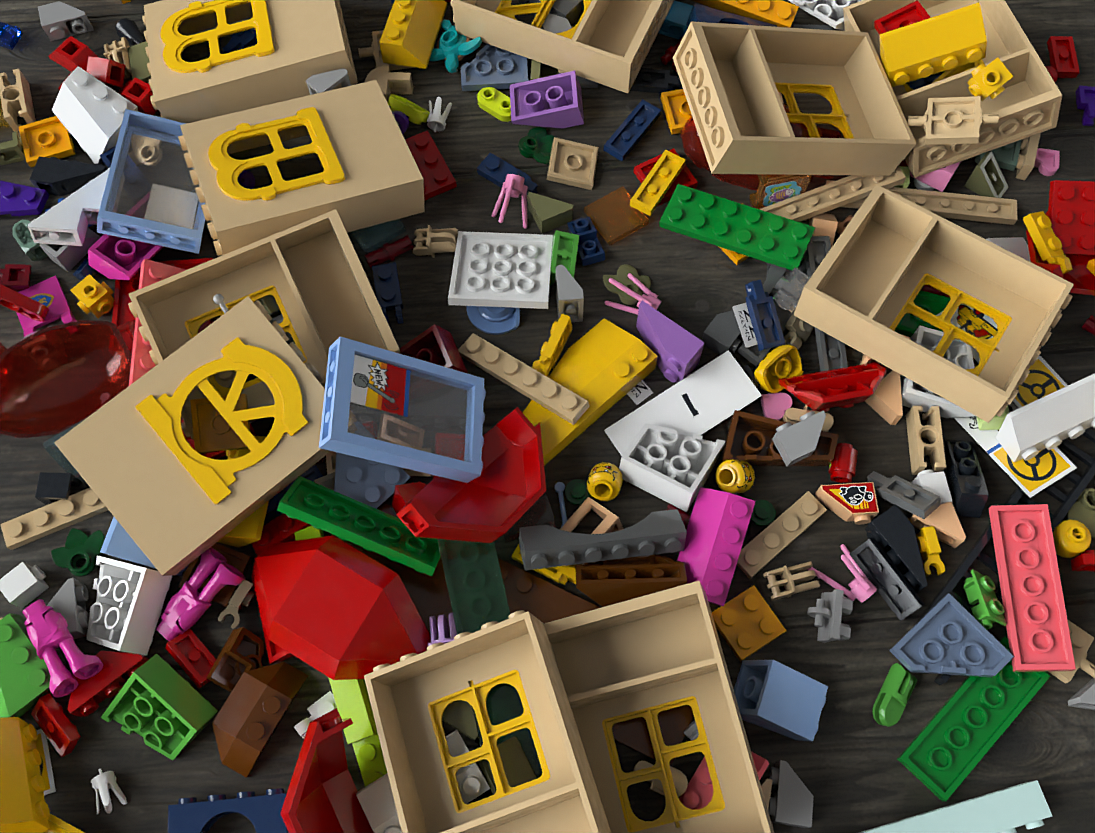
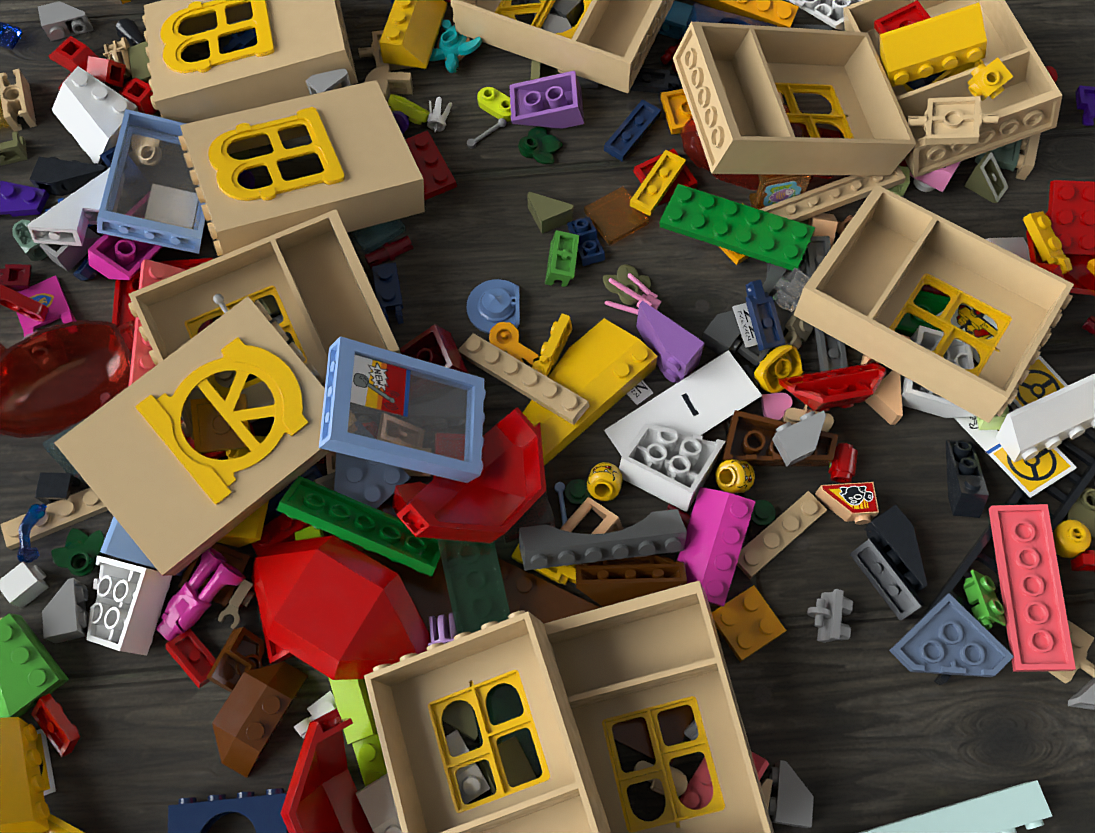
(26, 553): none -> clear blue piece
(45, 139): light orange plate -> none
(50, 631): dark pink piece -> none
(93, 296): yellow brick -> none
(102, 784): white piece -> none
(105, 684): red slope -> none
(160, 708): bright green wedge -> none
(435, 241): tan arm -> none
(471, 143): none -> light grey hinge
(493, 69): sand blue plate -> none
(496, 170): dark blue hinge -> none
(501, 270): white plate -> none
(506, 337): none -> light orange piece
(512, 187): bright pink plant -> none
(568, 295): light grey tile -> none
(572, 163): tan tile -> none
(779, 698): light blue slope -> none
(789, 581): tan arm -> none
(860, 586): bright pink plant -> none
(893, 695): bright green arm -> none
(905, 494): dark grey hinge -> none
(930, 550): yellow plate -> none
(932, 433): tan piece -> none
(935, 483): white brick -> none
(945, 523): light nougat slope -> none
(956, 205): tan plate -> none
(969, 727): green plate -> none
(1047, 161): bright pink tile -> none
(1063, 56): red plate -> none

